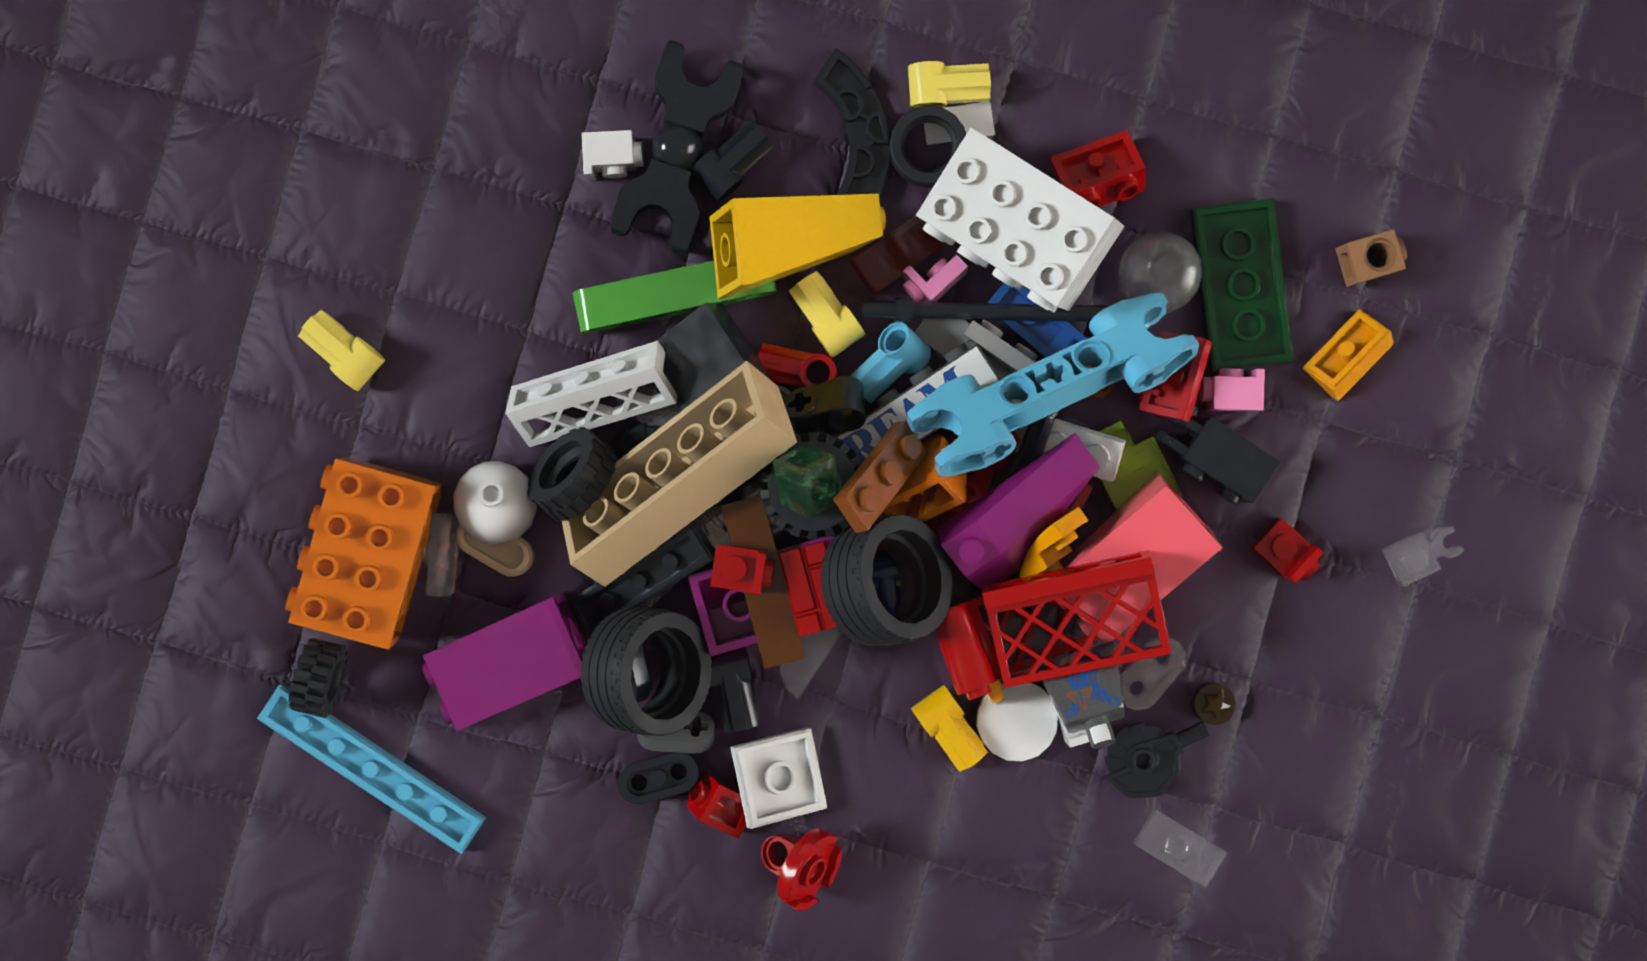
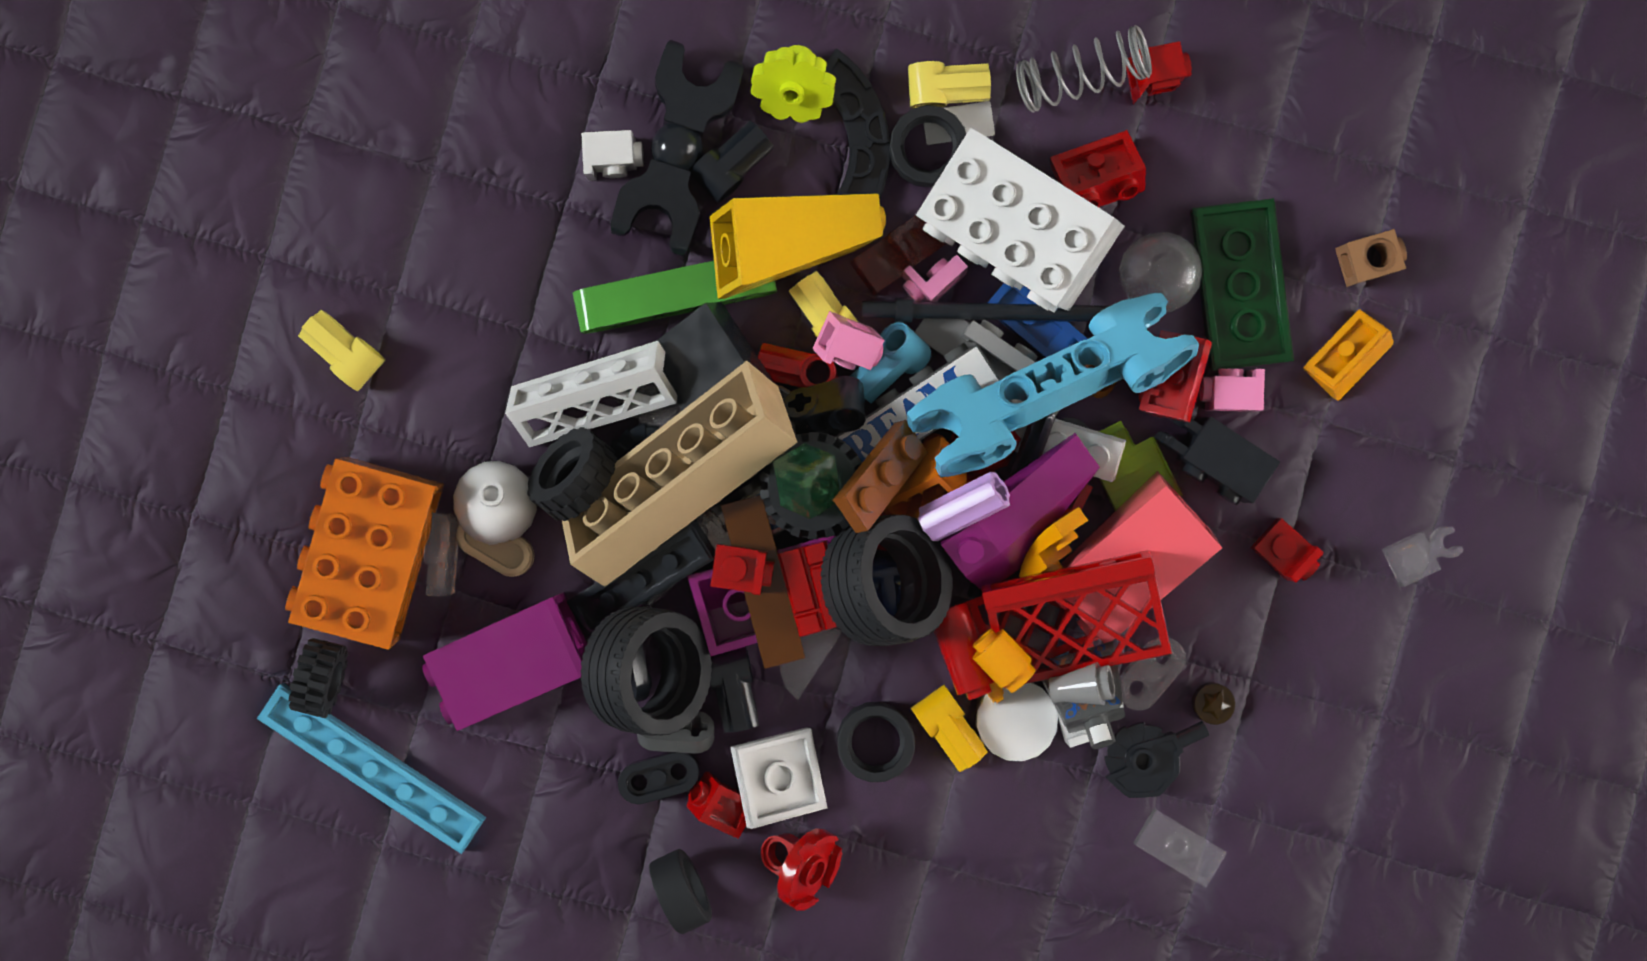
(680, 891): none -> black tyre
(793, 84): none -> neon yellow plant
(848, 343): none -> bright pink brick
(883, 772): none -> black tyre
(964, 506): none -> lavender axle
(1003, 660): none -> light orange brick
(1085, 685): none -> light grey cone
(1143, 68): none -> light grey piece
(1168, 70): none -> red window

